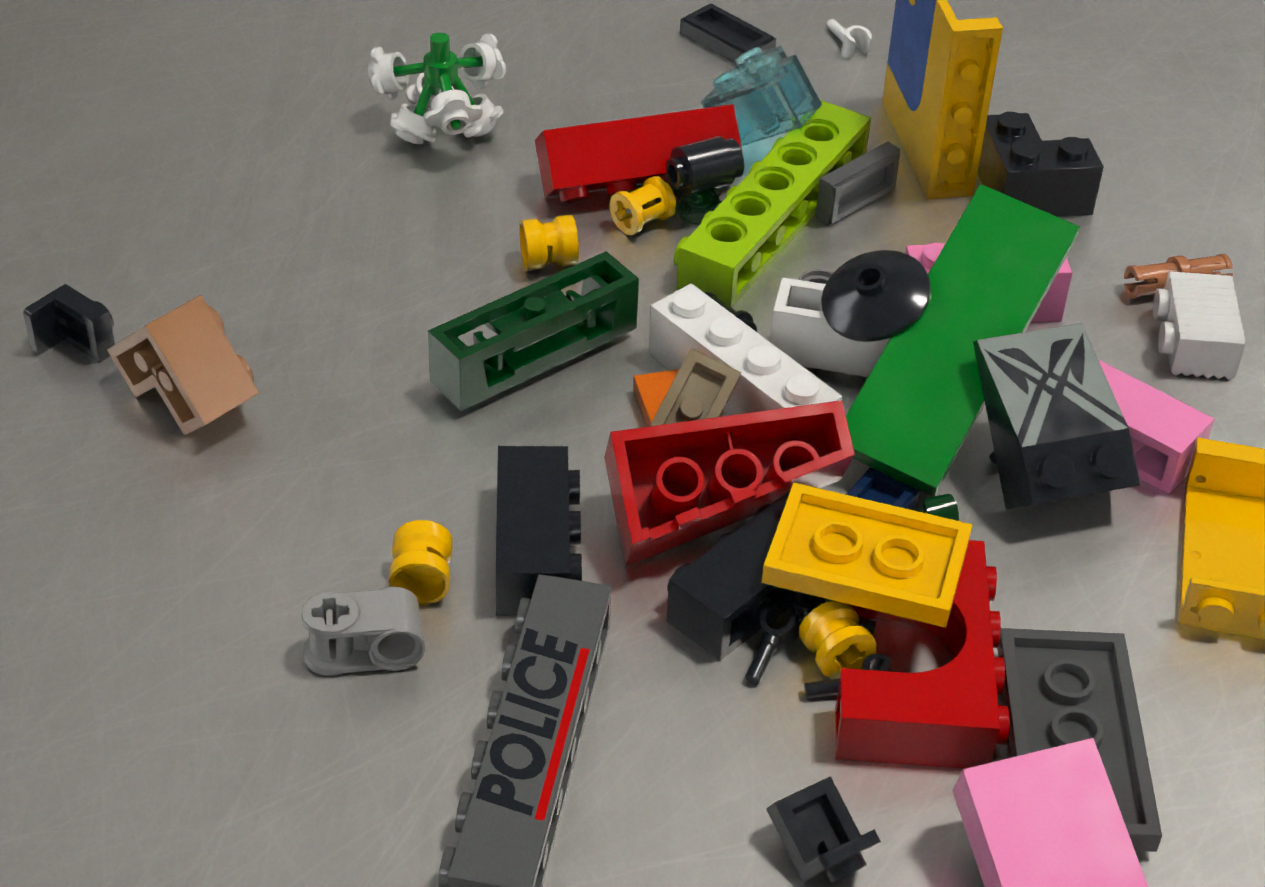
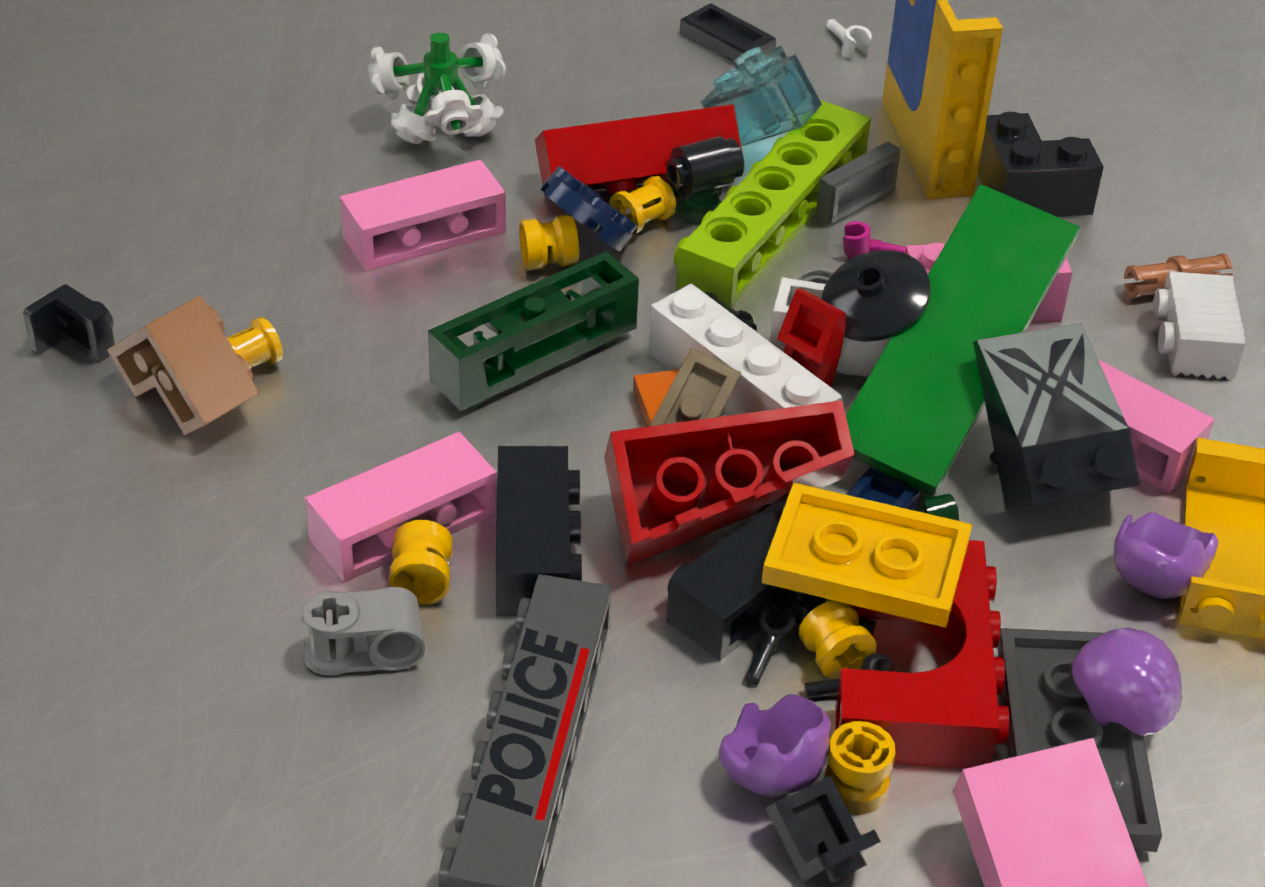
(258, 343): none -> yellow bush
(423, 214): none -> bright pink brick
(438, 483): none -> bright pink brick
(588, 208): none -> dark blue plate
(777, 747): none -> medium lavender hair
(813, 334): none -> red slope
(859, 241): none -> dark pink hand
(861, 765): none -> yellow wheel
(1129, 680): none -> medium lavender hair
(1162, 554): none -> medium lavender hair

